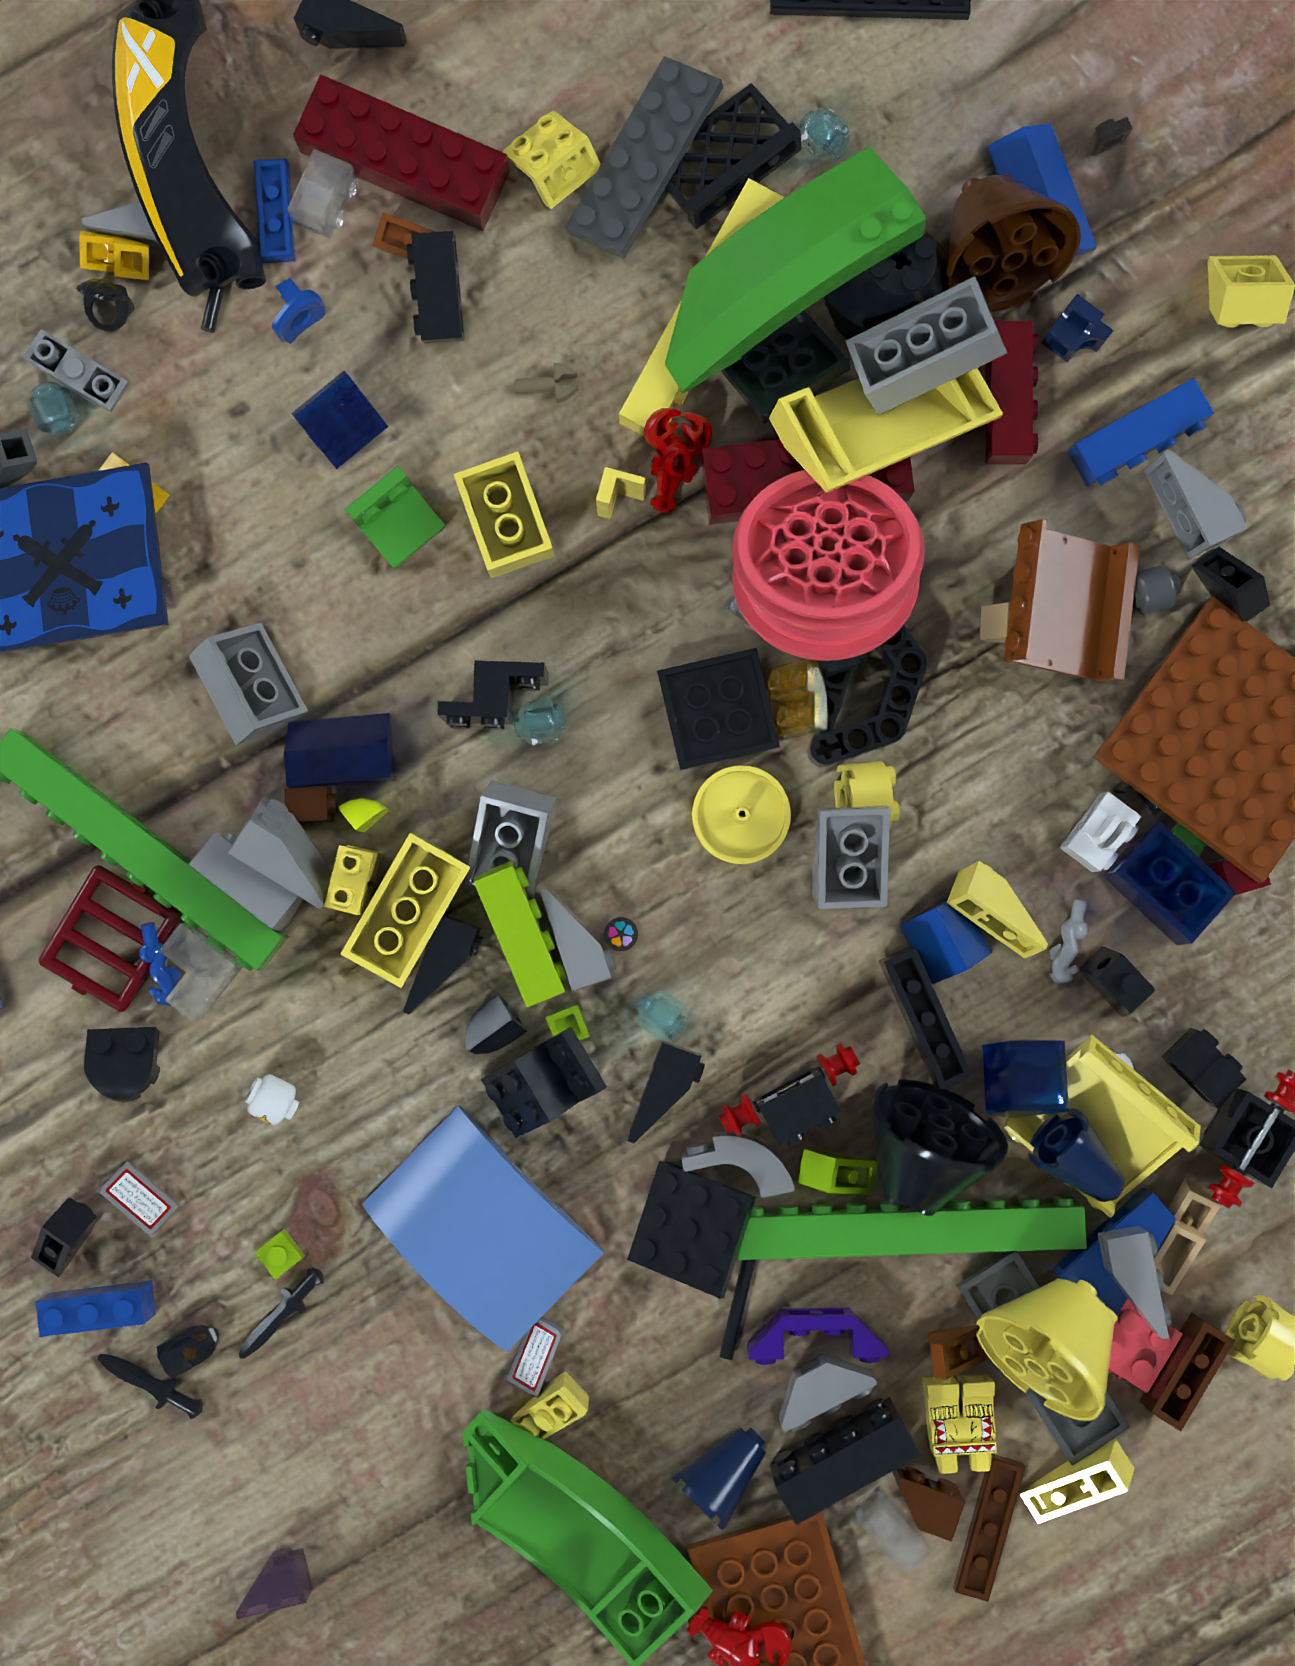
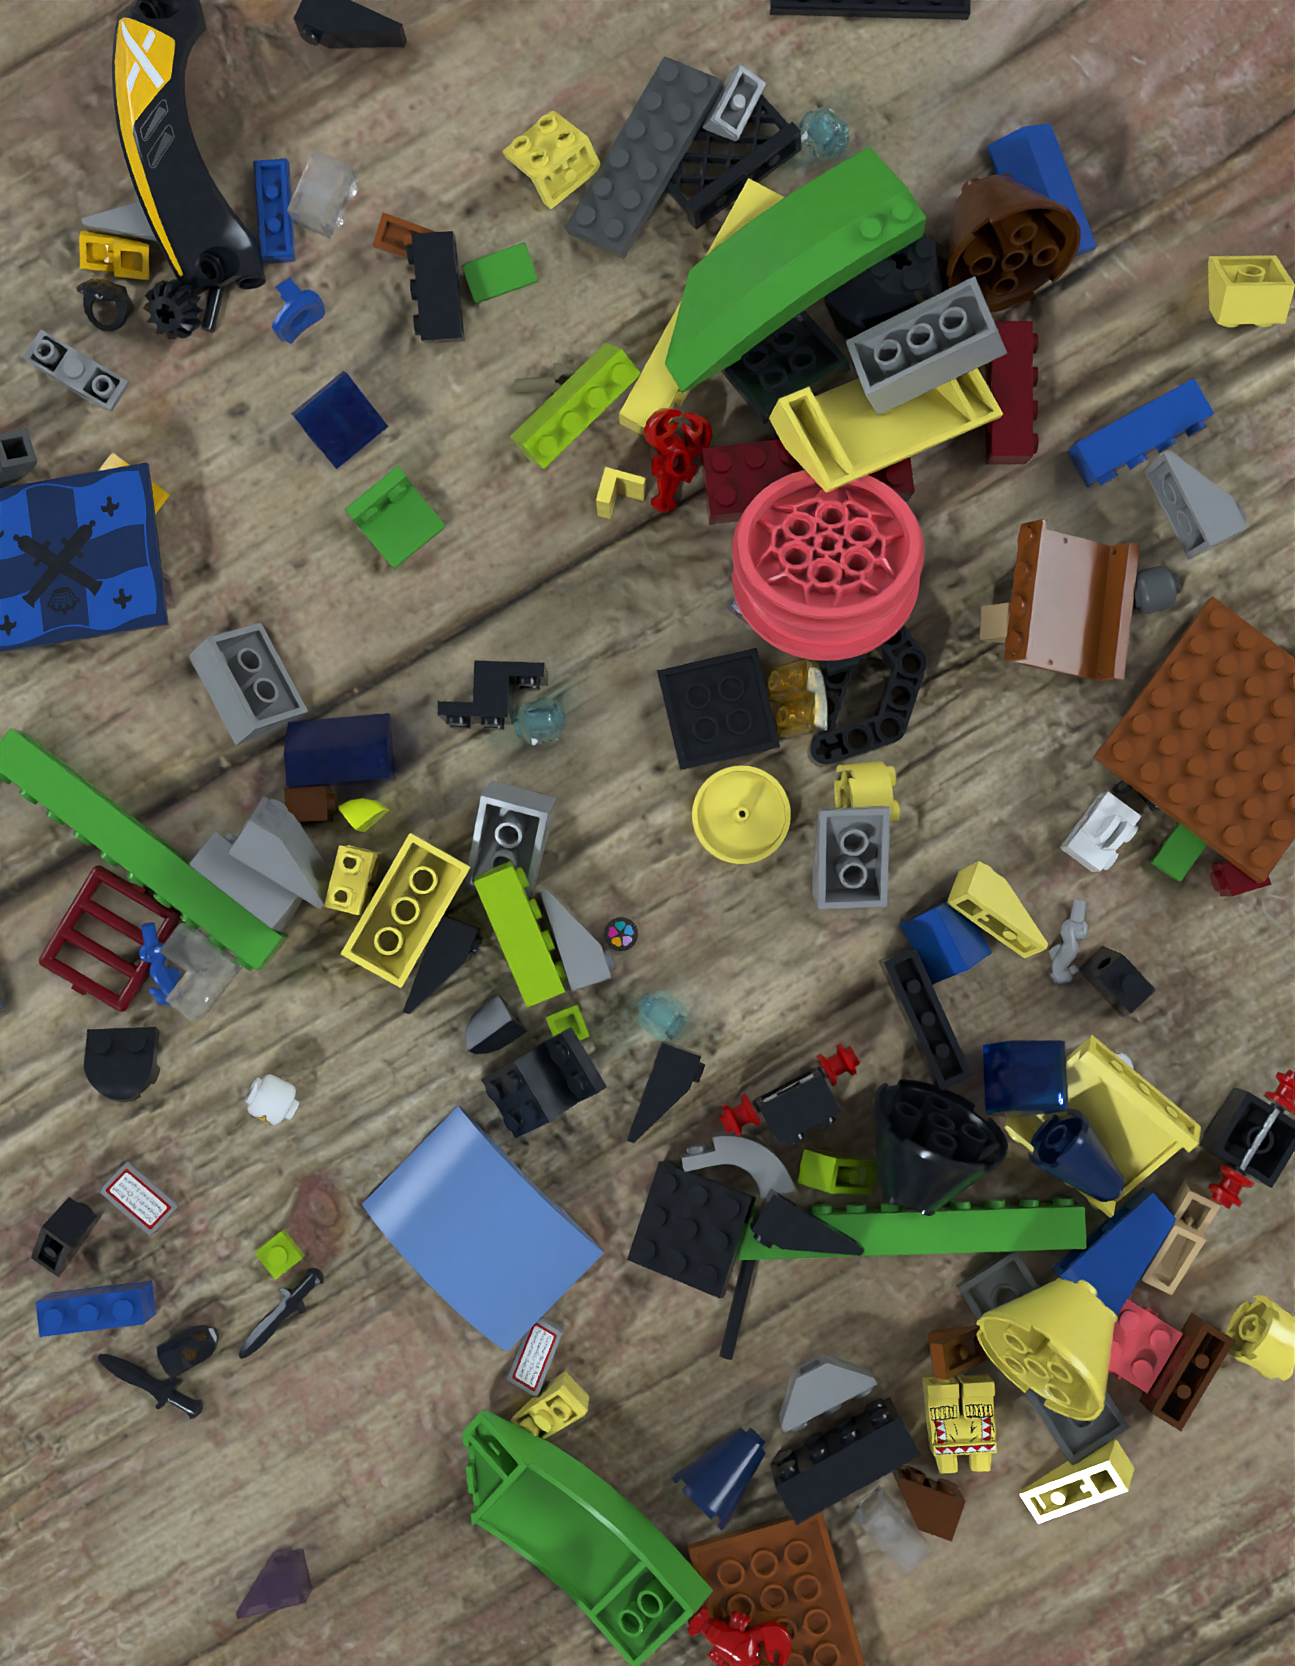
(53, 408): clear light blue head -> none
(173, 309): none -> black gear
(403, 152): dark red brick -> none
(499, 273): none -> bright green slope
(504, 515): light yellow brick -> none
(575, 405): none -> lime brick
(734, 103): none -> light grey slope
(769, 1341): dark purple slope -> none
(795, 1228): none -> black slope
(989, 1528): reddish brown tile -> none
(1077, 329): dark blue brick -> none
(1109, 135): clear smoke plate -> none
(1130, 1263): light grey slope -> none
(1169, 884): clear blue slope -> none
(1204, 1066): black brick -> none
(1233, 583): black slope -> none

